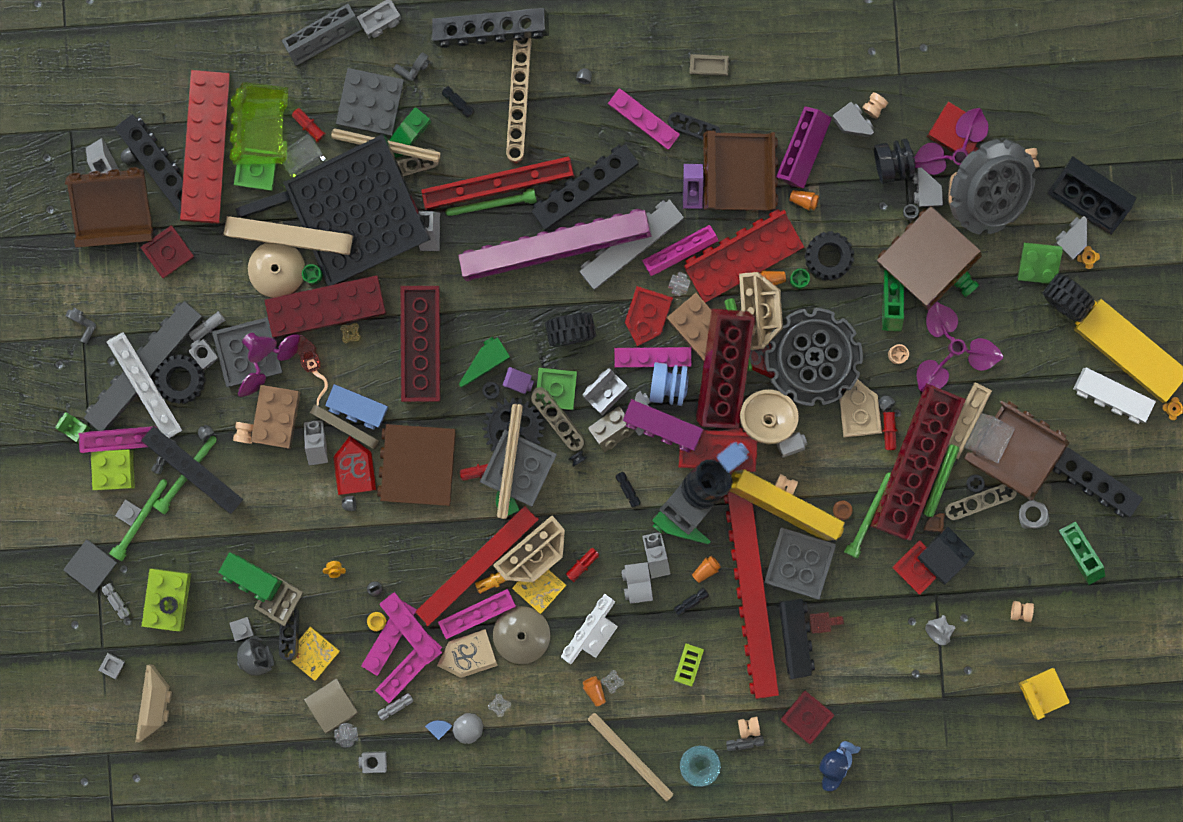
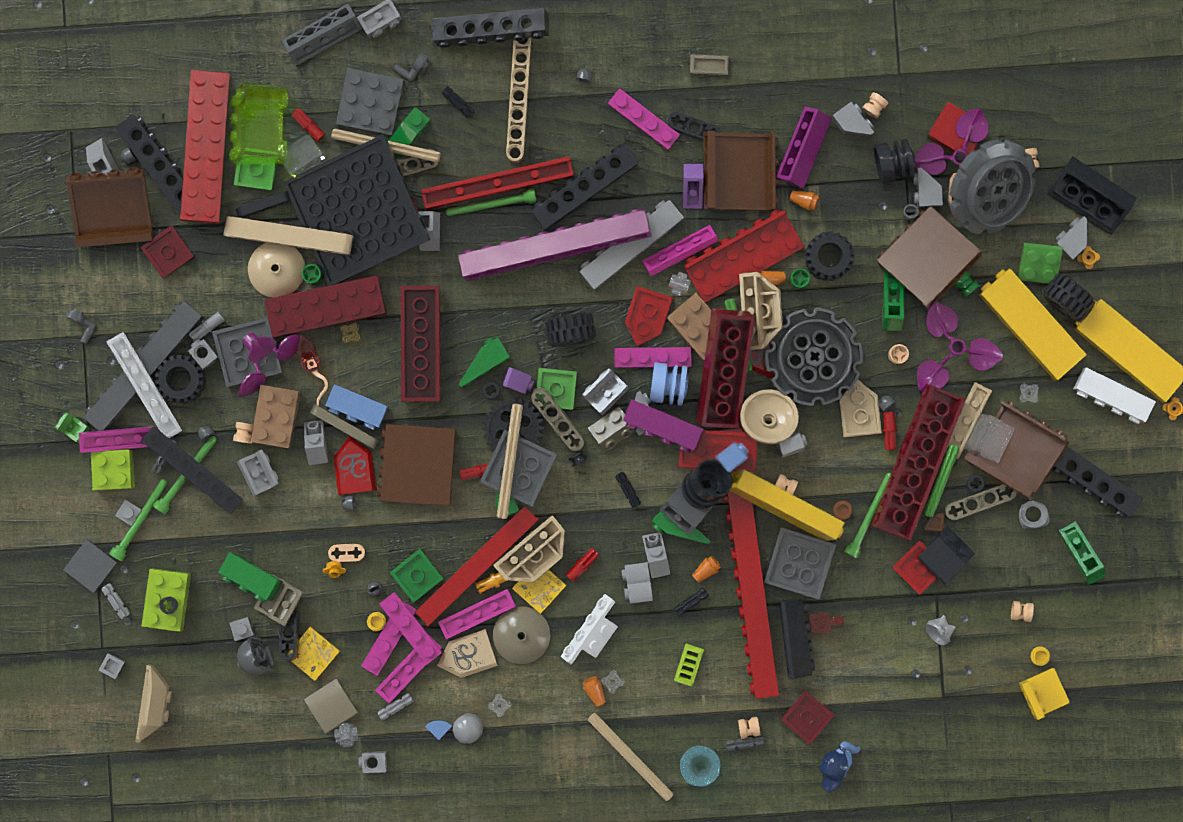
(258, 472): none -> light grey bracket
(346, 547): none -> light nougat beam
(416, 575): none -> green plate
(1032, 324): none -> yellow brick
(1032, 397): none -> clear plate
(1040, 656): none -> yellow plate

